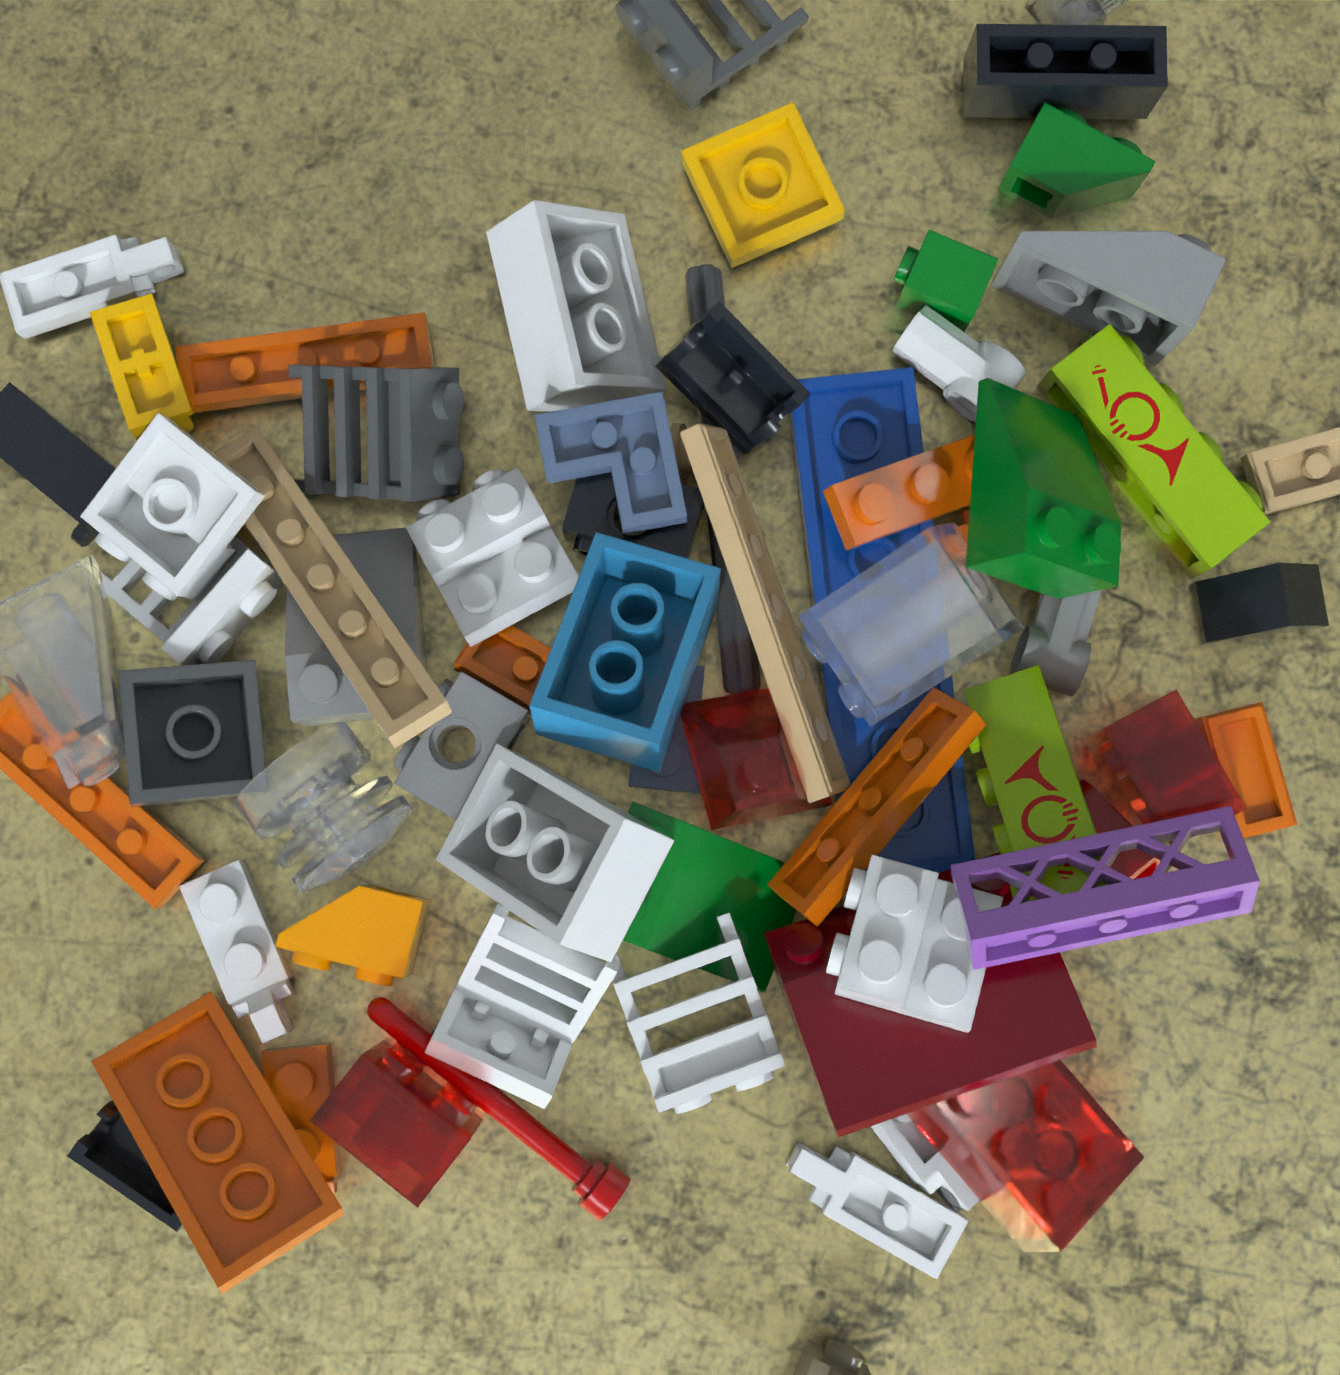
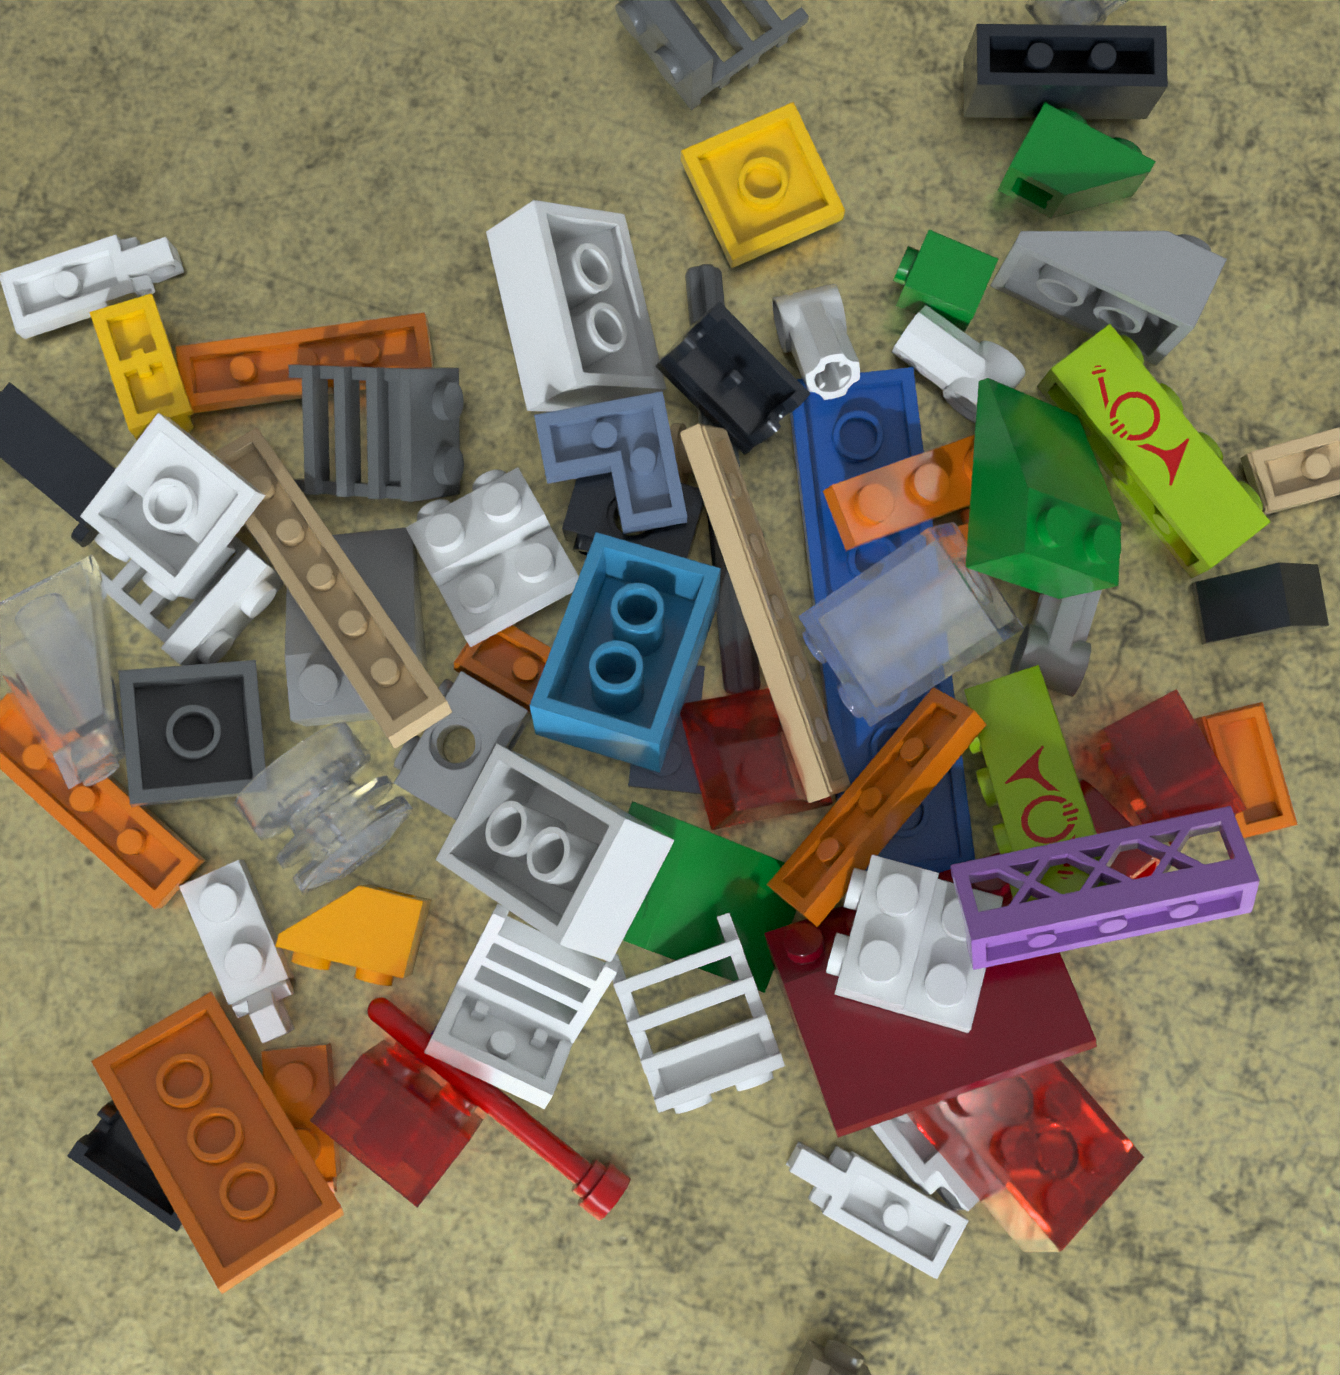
(816, 332): none -> white piece

